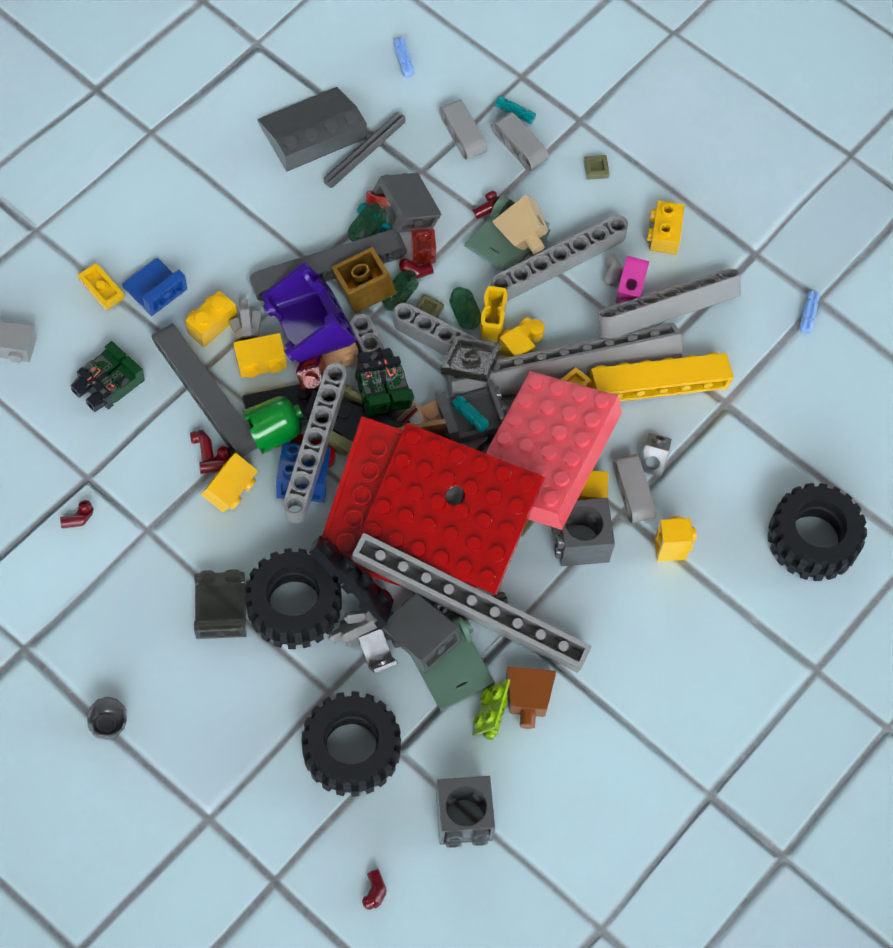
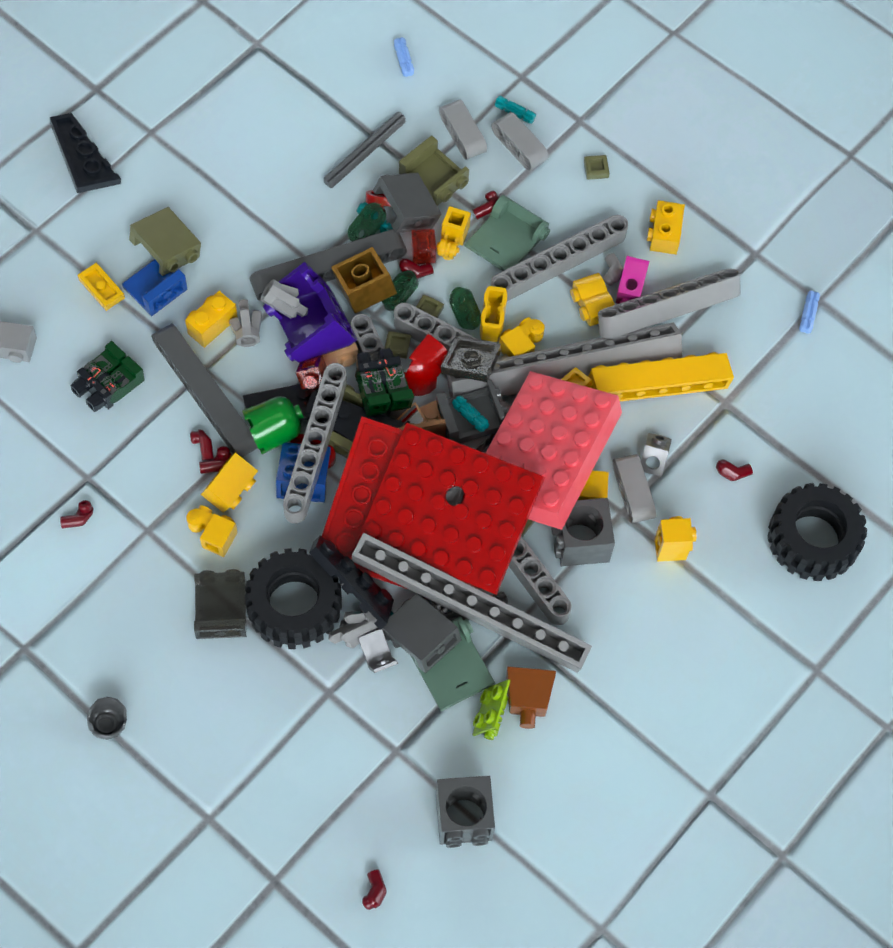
(81, 156): none -> black wing
(166, 240): none -> olive panel
(218, 530): none -> yellow brick
(260, 355): yellow brick -> none
(283, 299): none -> light grey rock
(314, 128): dark grey slope -> none
(341, 712): black tyre -> none
(398, 343): none -> olive tile
(425, 366): none -> red brick
(436, 170): none -> olive panel
(453, 232): none -> yellow brick
(523, 224): tan torso -> none
(541, 579): none -> light grey beam
(591, 297): none -> yellow brick
(733, 472): none -> dark red arm

